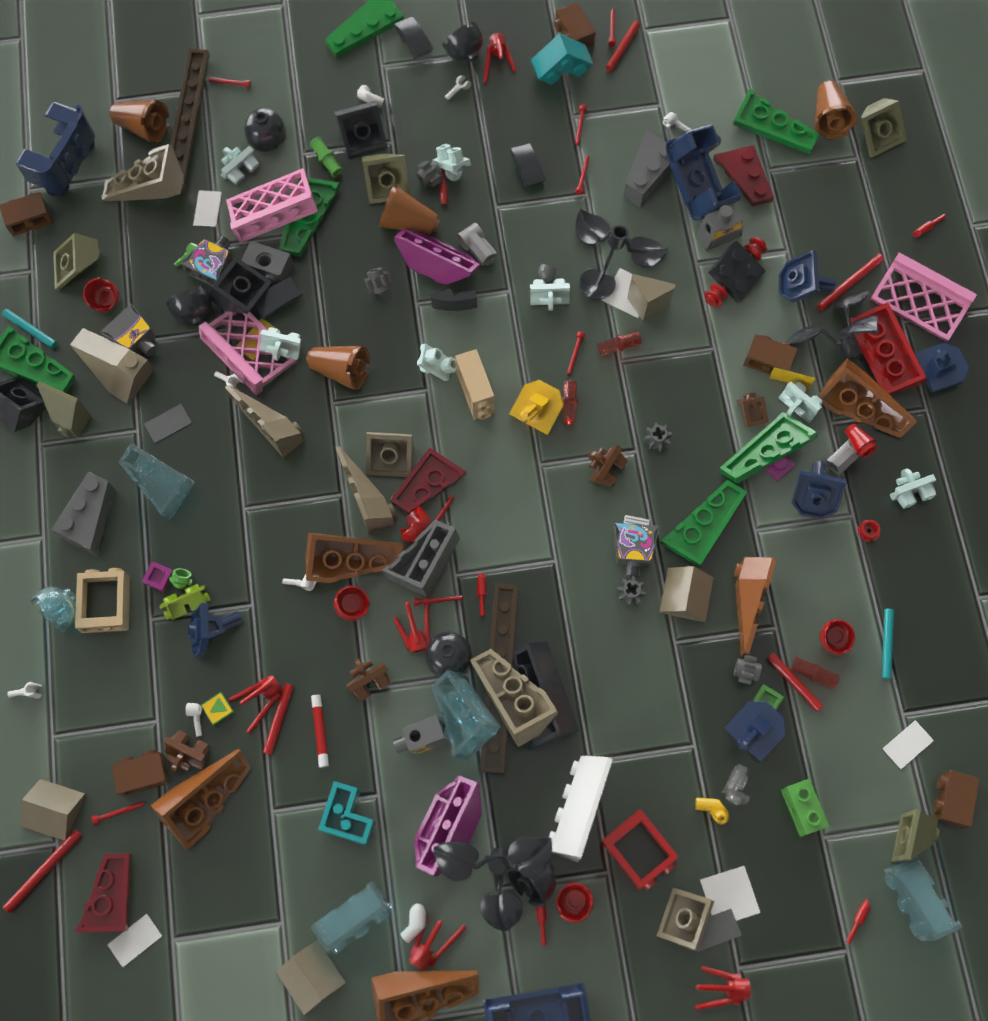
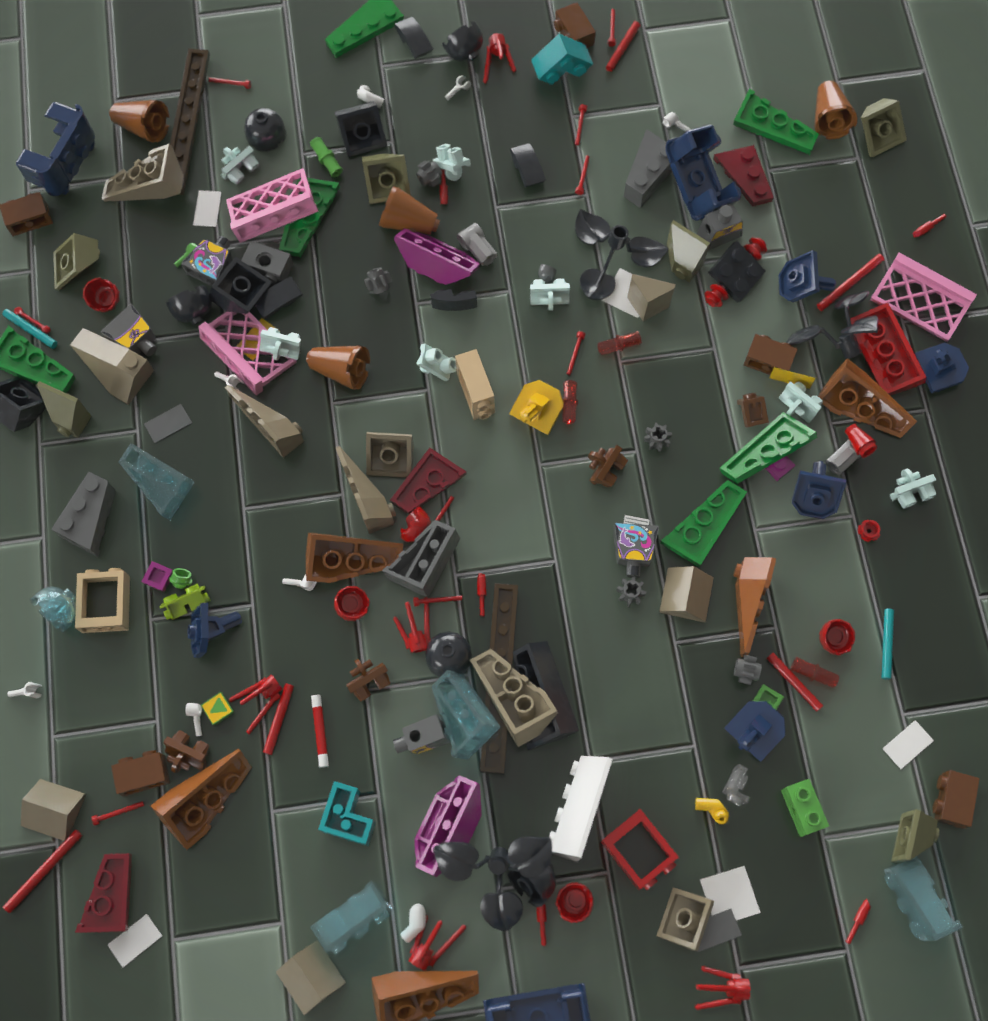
(19, 311): none -> red hinge
(685, 251): none -> slope

